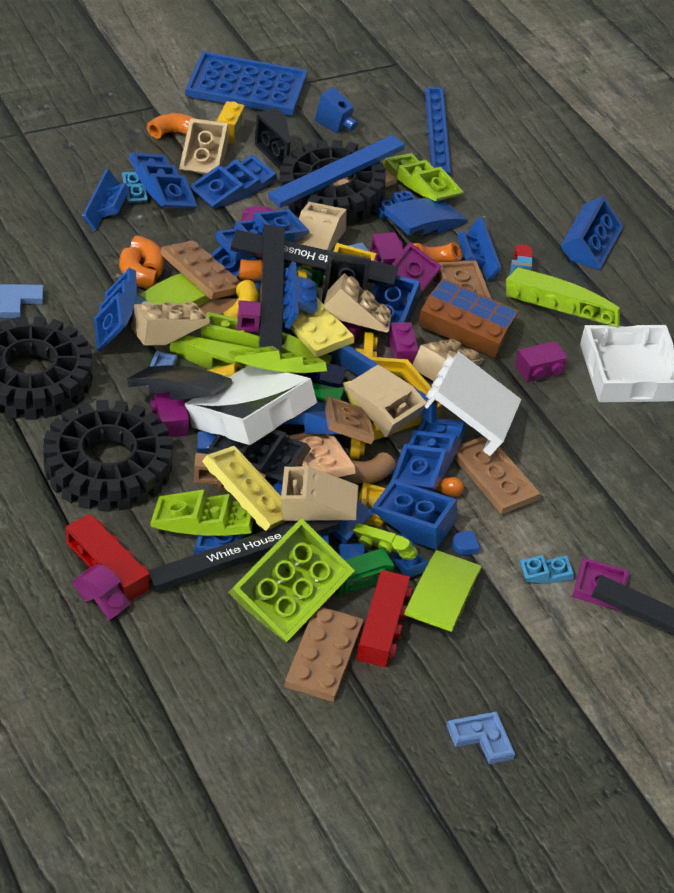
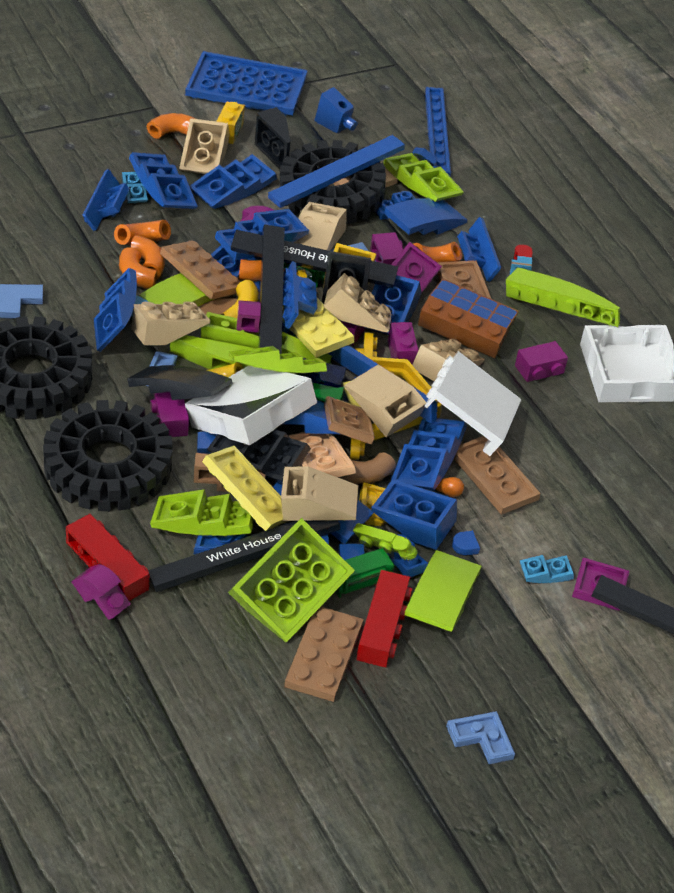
(153, 230): none -> orange cylinder
(423, 154): none -> blue tile
(592, 234): blue slope -> none

